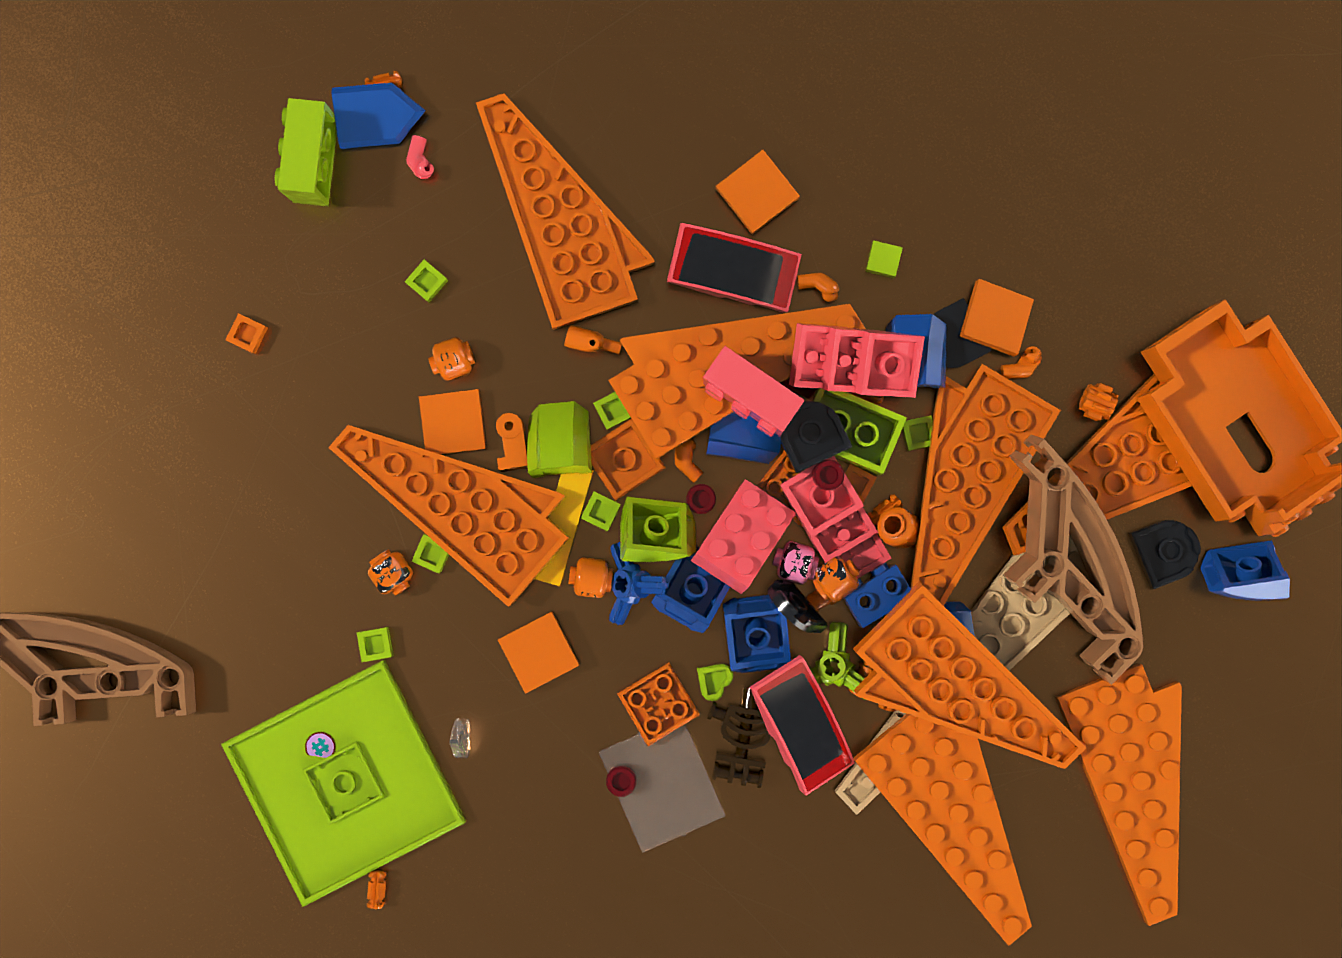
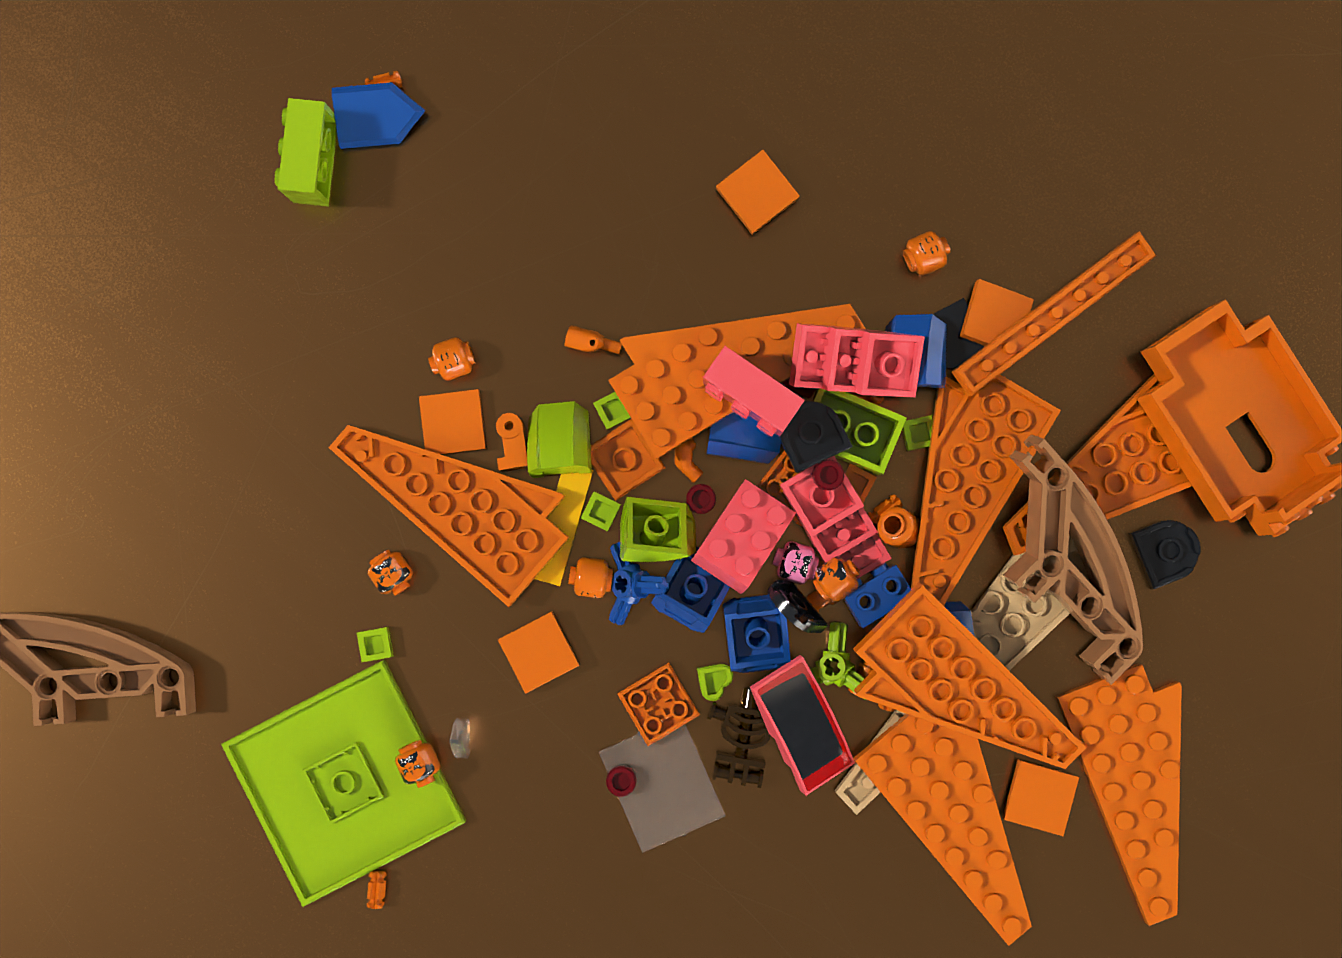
(246, 333): orange tile -> none
(320, 745): tile -> none
(416, 160): coral arm -> none
(417, 763): none -> orange head
(426, 281): lime tile -> none
(430, 555): lime tile -> none
(569, 234): orange wing -> none
(734, 267): black slope -> none
(821, 282): orange arm -> none
(883, 259): lime tile -> none
(926, 253): none -> orange head
(1025, 366): orange arm -> none
(1040, 797): none -> orange tile
(1053, 314): none -> orange tile
(1098, 401): orange gear -> none
(1246, 572): blue slope -> none

